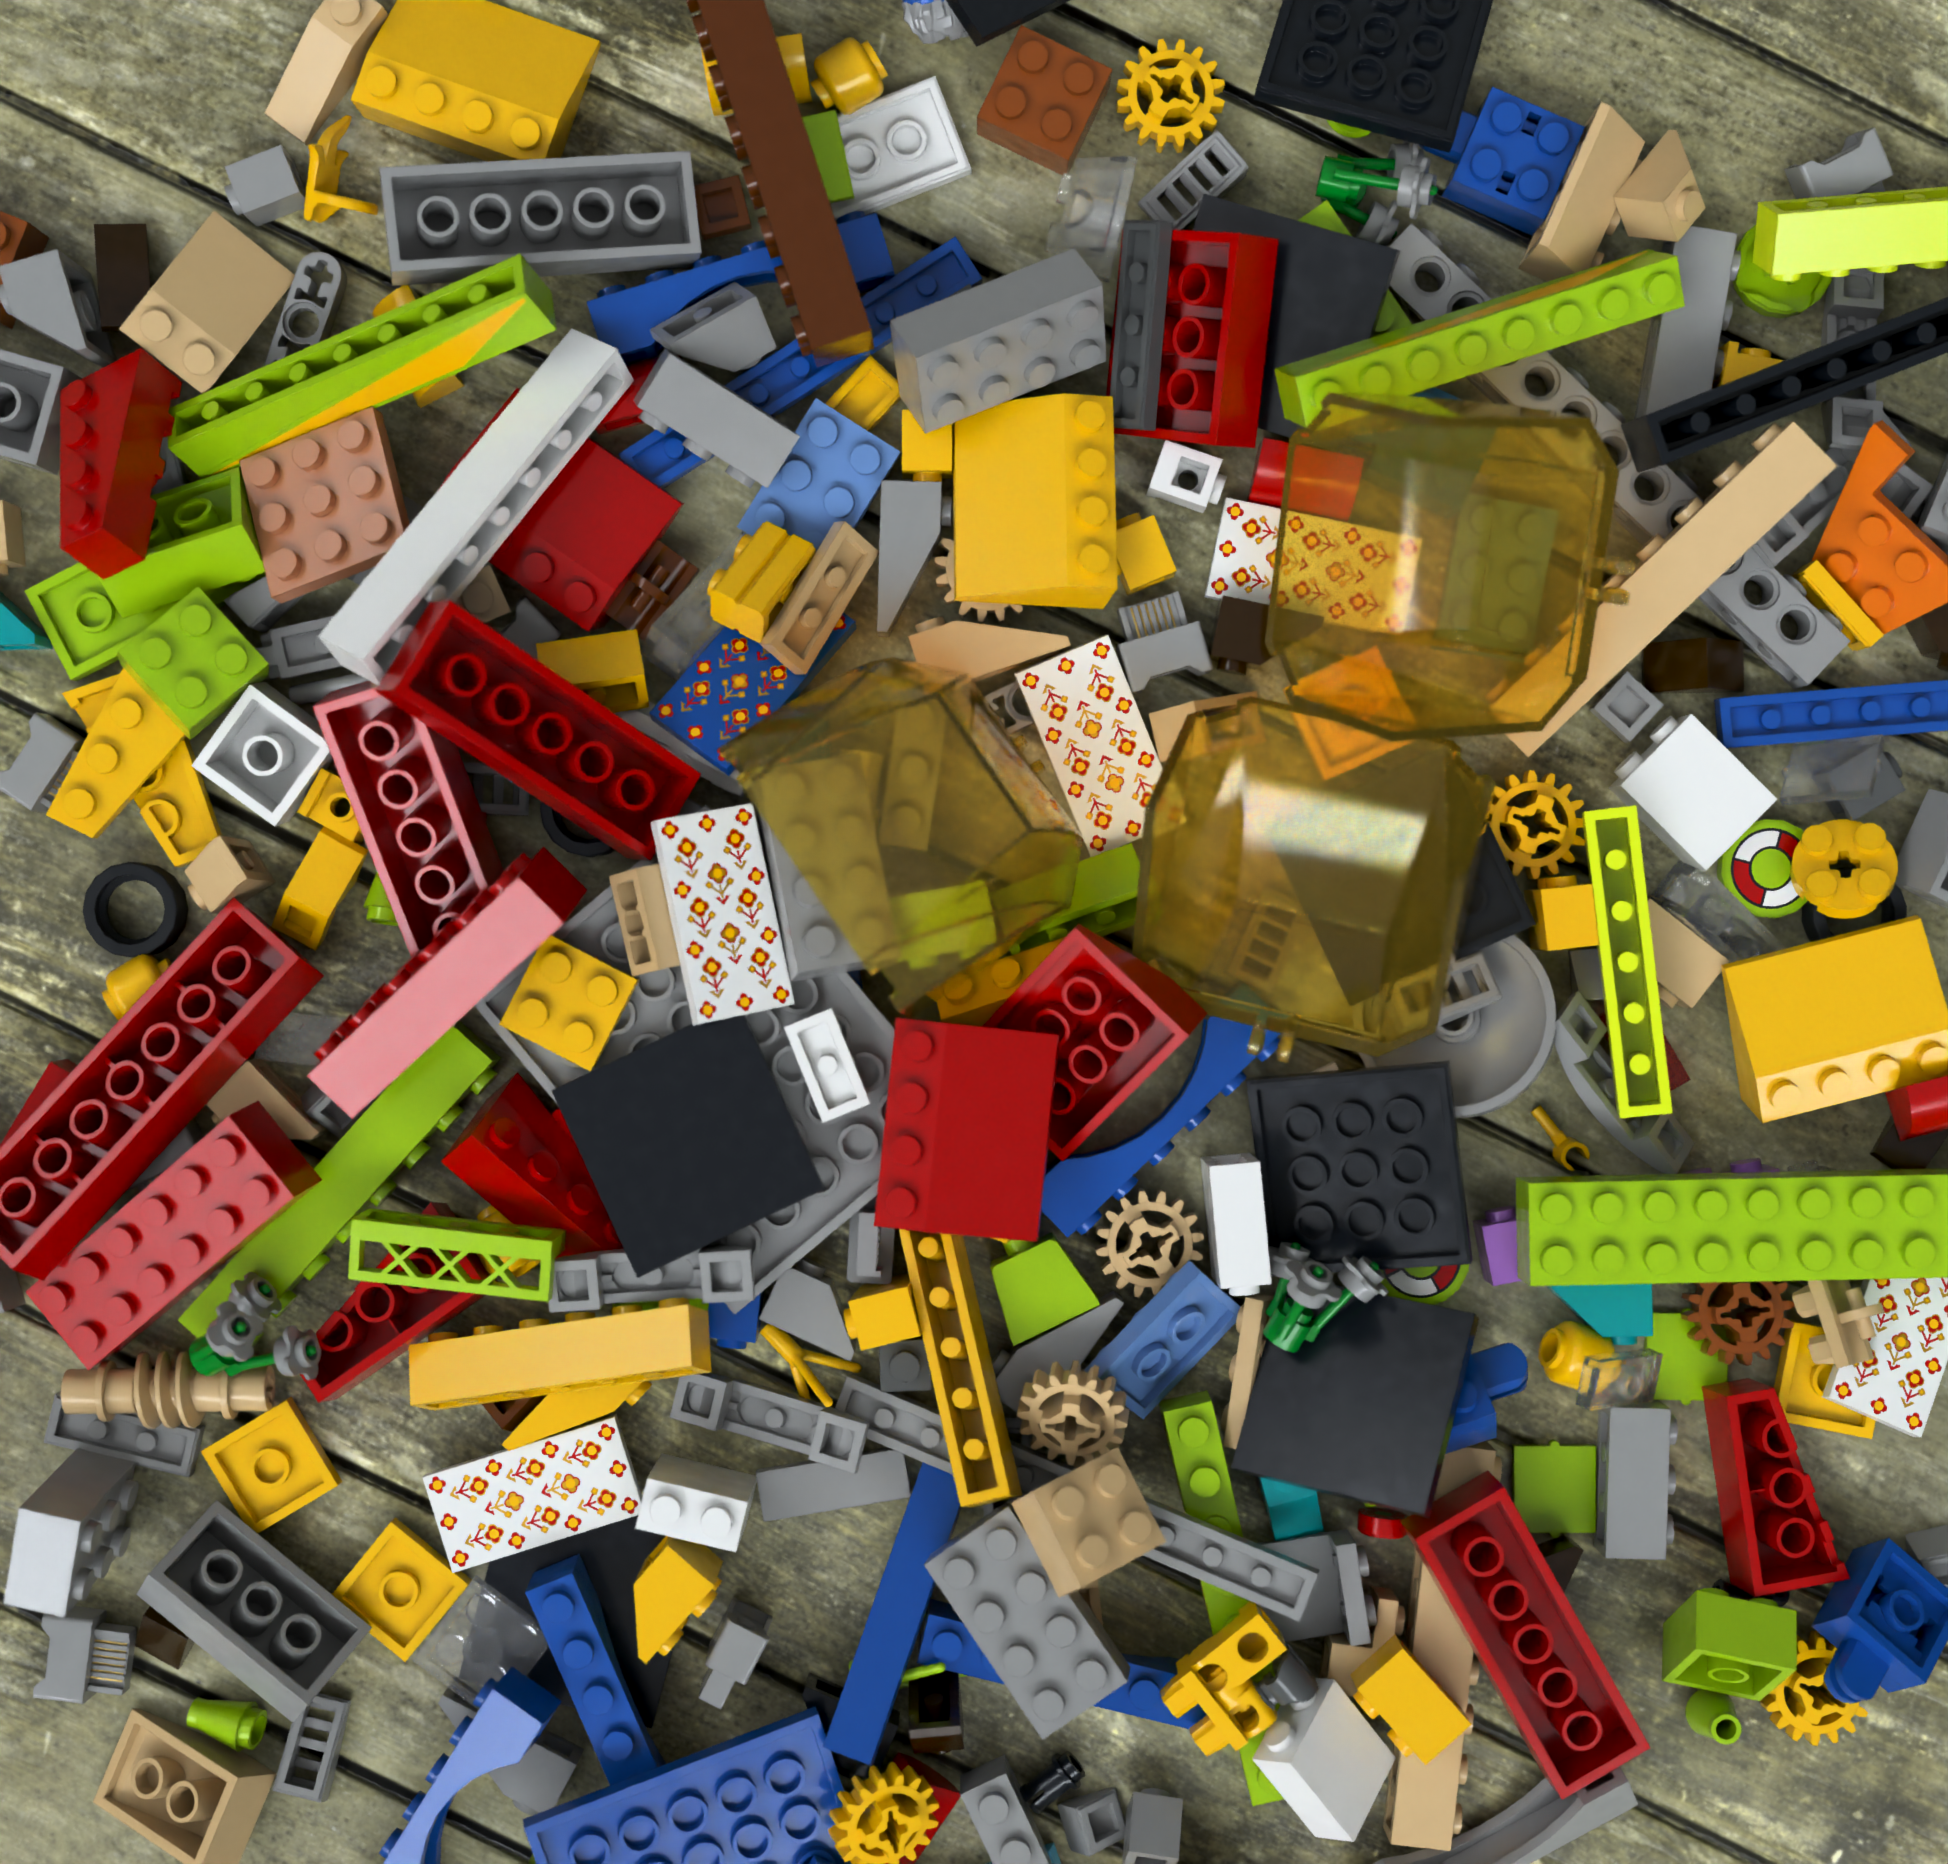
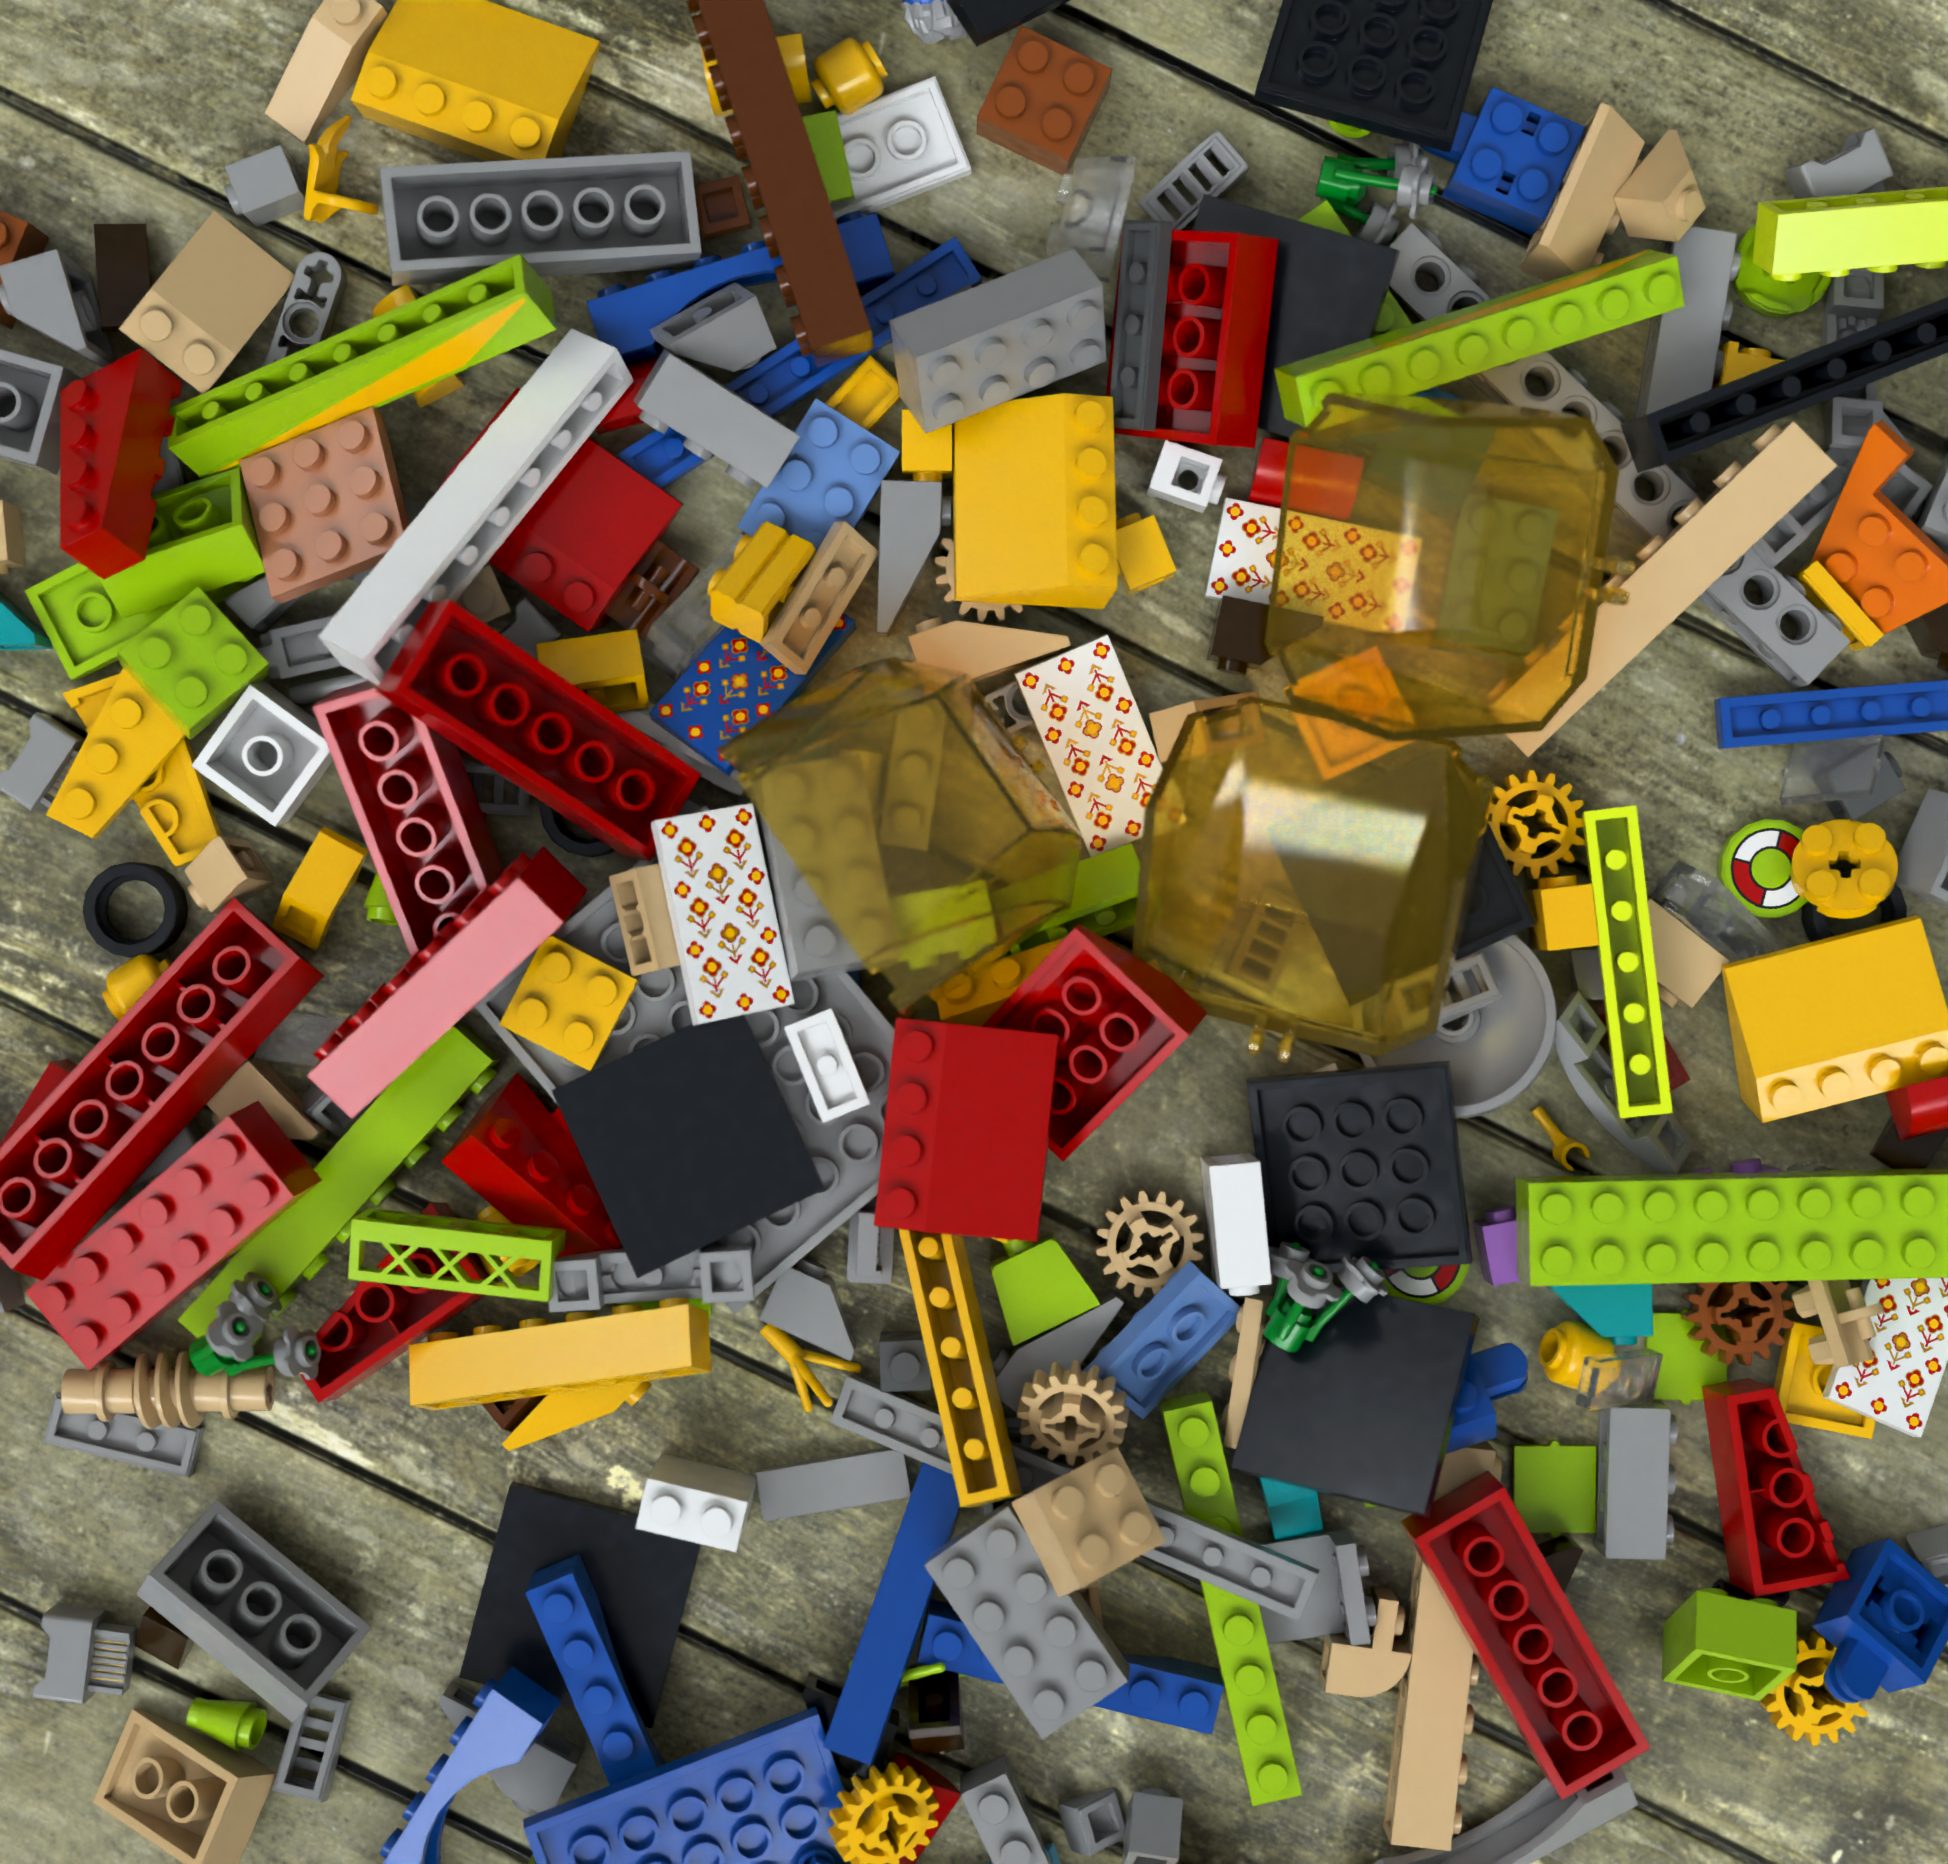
(70, 1532): light grey brick -> none
(271, 1466): yellow plate -> none
(321, 804): yellow brick -> none
(401, 1589): yellow plate -> none
(480, 1641): clear plate -> none
(534, 1493): white tile -> none
(671, 1584): yellow slope -> none
(734, 1651): light grey piece -> none
(738, 1329): blue brick -> none
(771, 1417): light grey slope -> none
(882, 1313): yellow brick -> none
(1054, 1781): black pin -> none
(1089, 1179): blue arch -> none
(1160, 642): light grey piece -> none
(1184, 109): yellow gear -> none
(1220, 1681): yellow hips -> none
(1325, 1762): white brick -> none
(1381, 1523): red tile -> none
(1409, 1700): yellow brick -> none
(1626, 707): light grey plate -> none
(1691, 791): white brick -> none
(1693, 666): dark brown slope -> none
(1713, 1716): lime cone -> none

